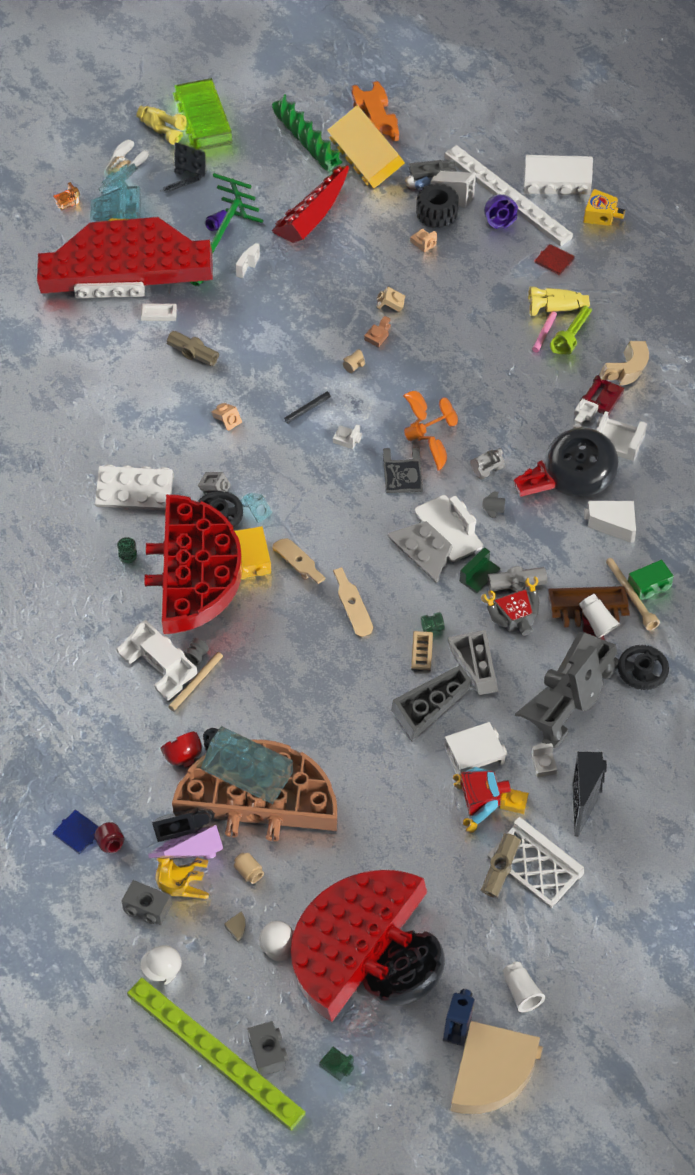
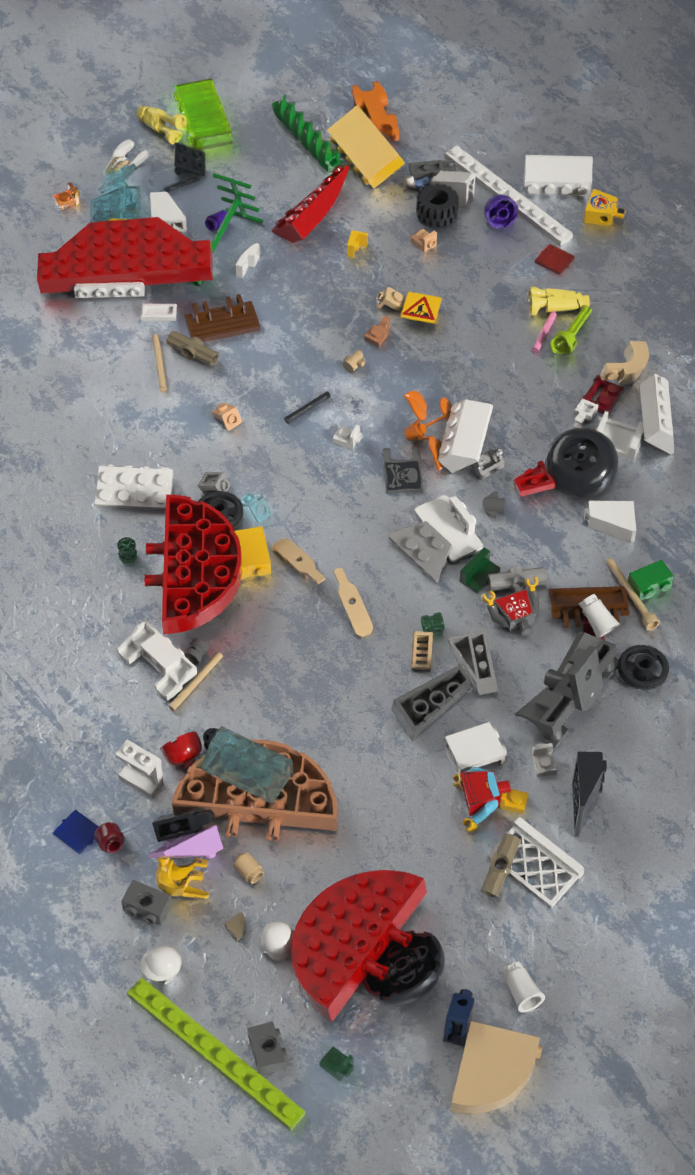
(141, 768): none -> white panel
(159, 363): none -> tan bar
(166, 209): none -> white slope
(222, 323): none -> reddish brown hinge
(355, 240): none -> yellow bracket
(421, 307): none -> yellow piece
(464, 434): none -> white slope
(657, 413): none -> white slope

